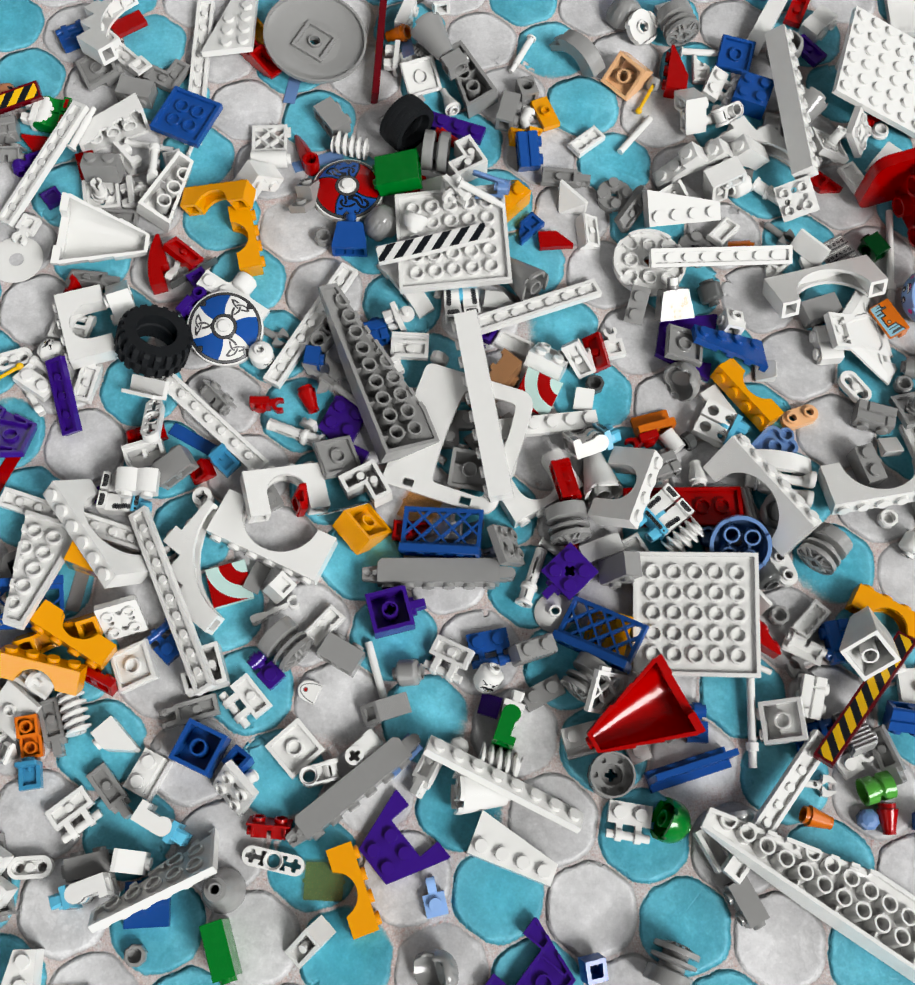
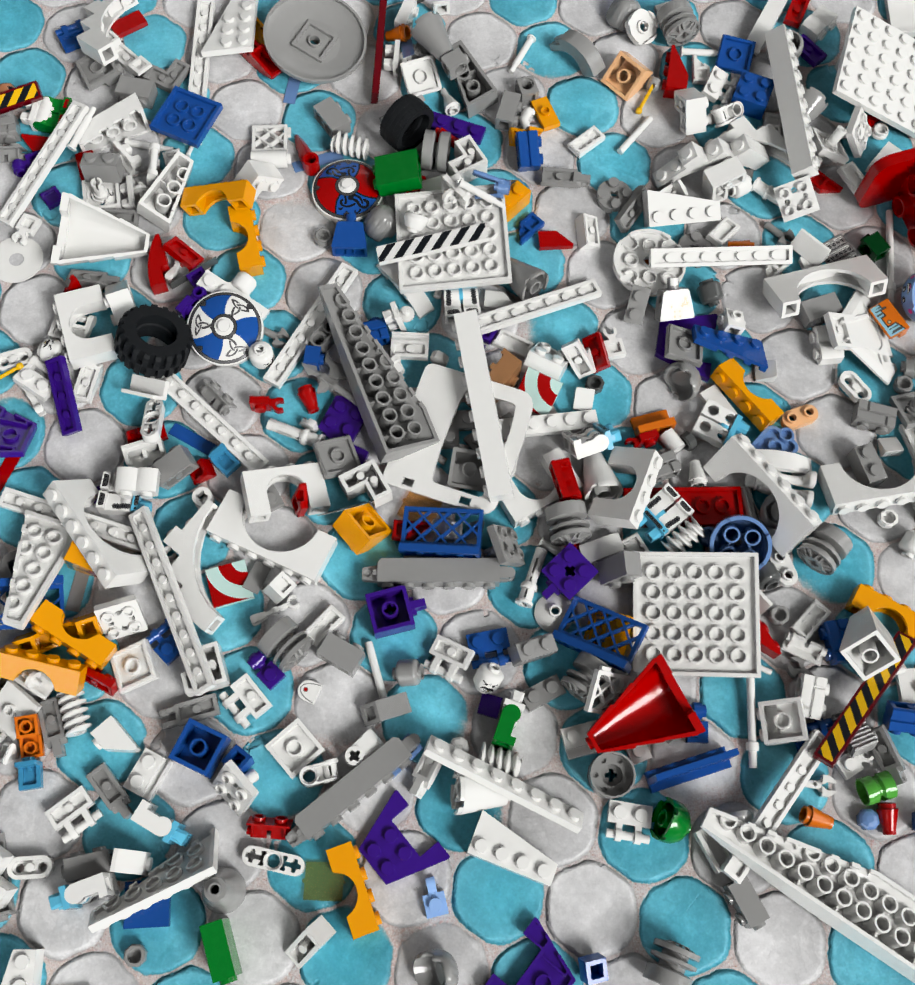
(306, 194): light grey slope -> none
(570, 200): white slope -> none

